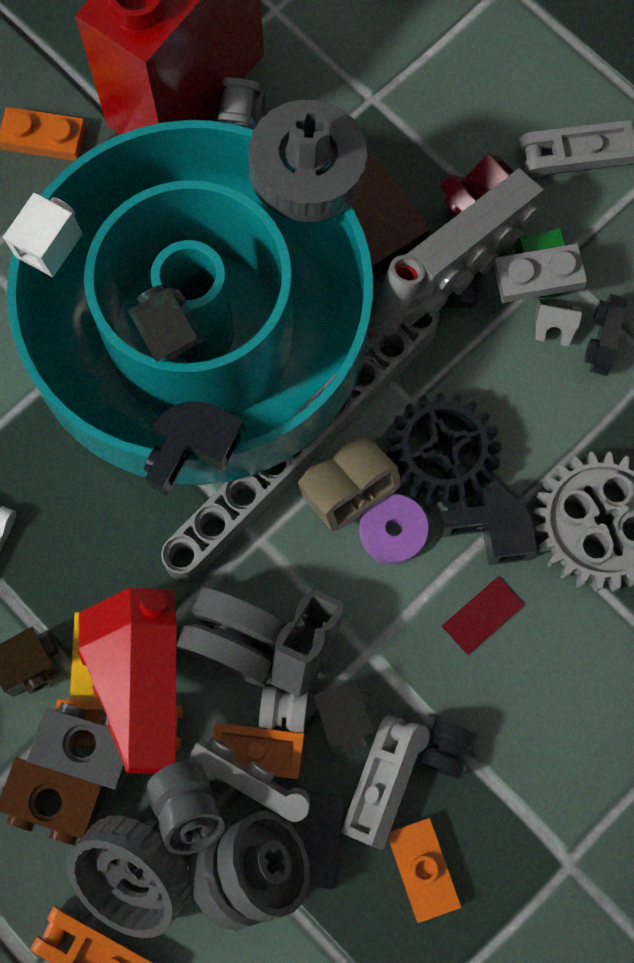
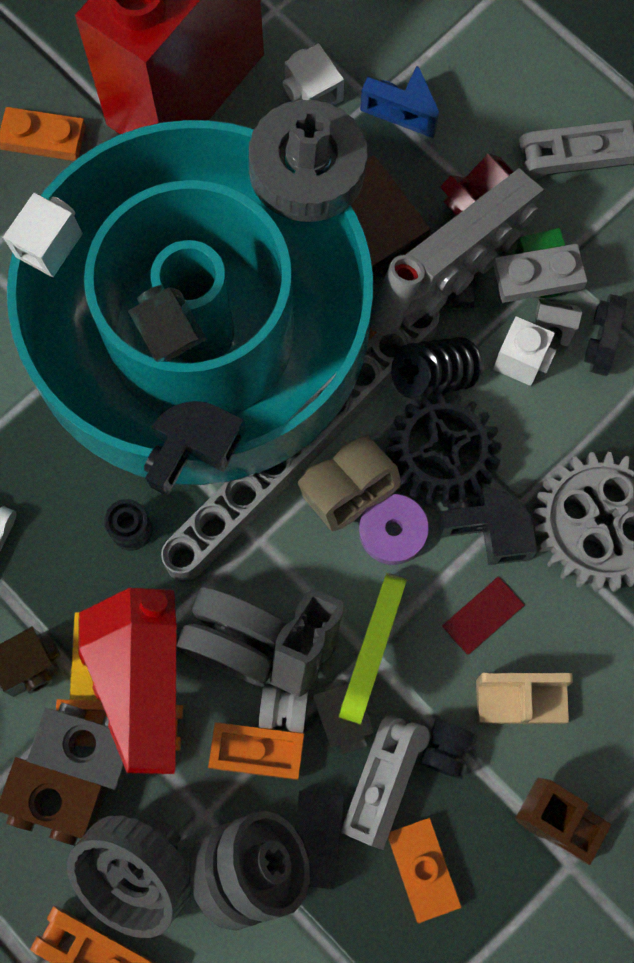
(133, 531): none -> black wheel
(185, 808): dark grey wheel -> none
(242, 102): light grey piece -> none
(251, 780): light grey plate -> none
(313, 76): none -> white brick
(372, 649): none -> lime beam
(408, 108): none -> blue slope
(436, 367): none -> black piece
(523, 698): none -> tan panel
(525, 351): none -> white brick
(562, 820): none -> reddish brown brick

